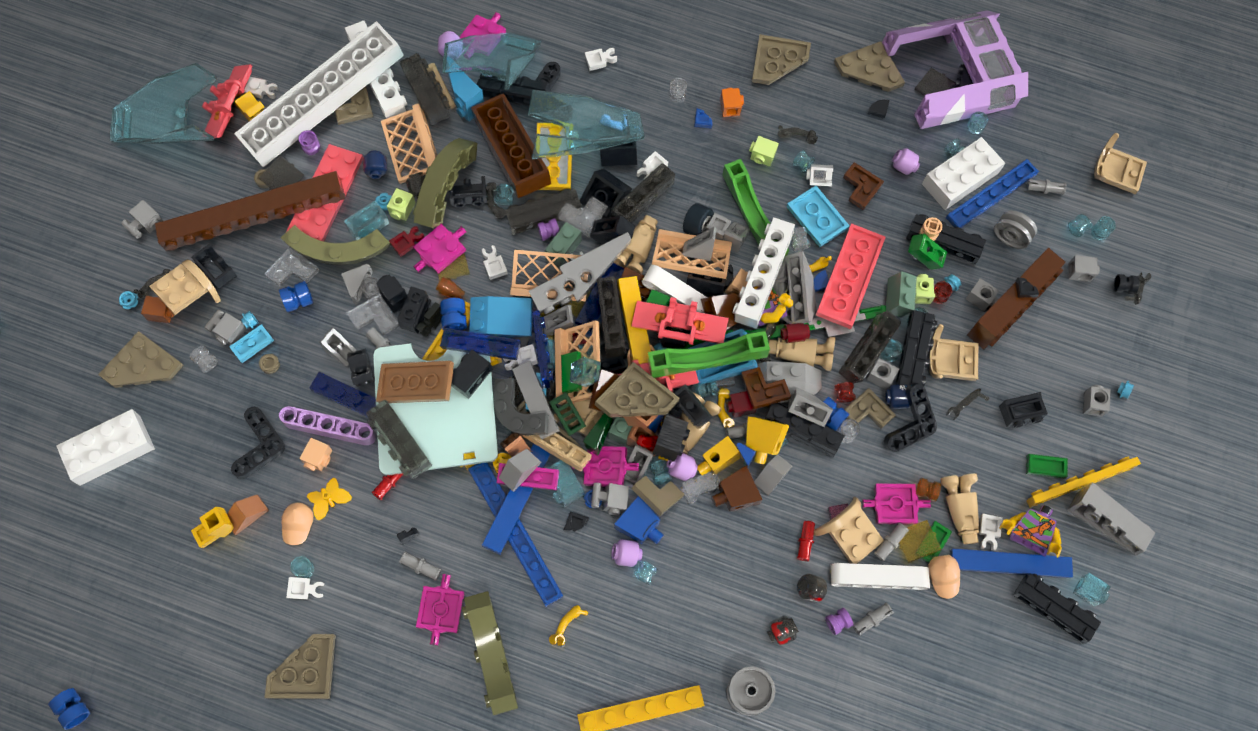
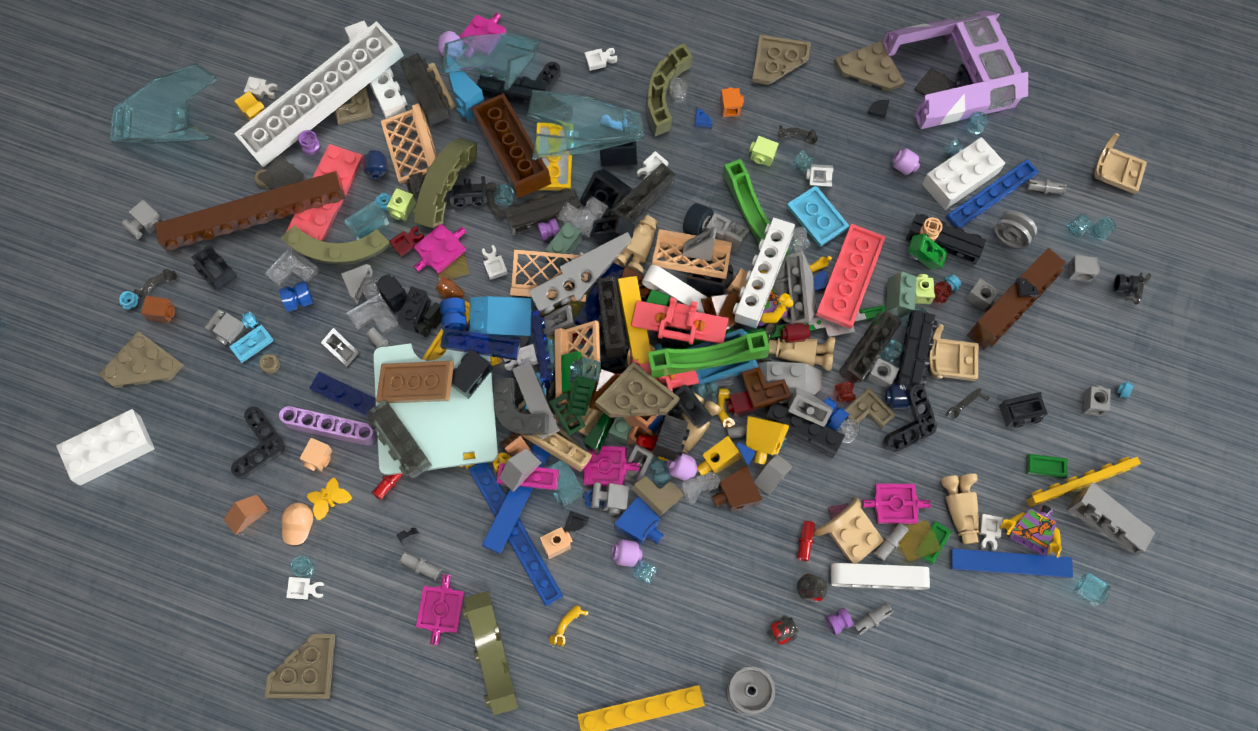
(69, 708): blue wheel -> none
(183, 286): tan piece -> none
(204, 360): clear wheel -> none
(213, 525): yellow brick -> none
(226, 93): coral piece -> none
(360, 368): black brick -> none
(556, 542): none -> light nougat brick
(579, 396): none -> dark green slope
(670, 67): none -> olive brick
(866, 184): reddish brown plate -> none
(928, 489): clear orange wheel -> none
(945, 575): light nougat piece -> none
(1056, 608): black brick -> none

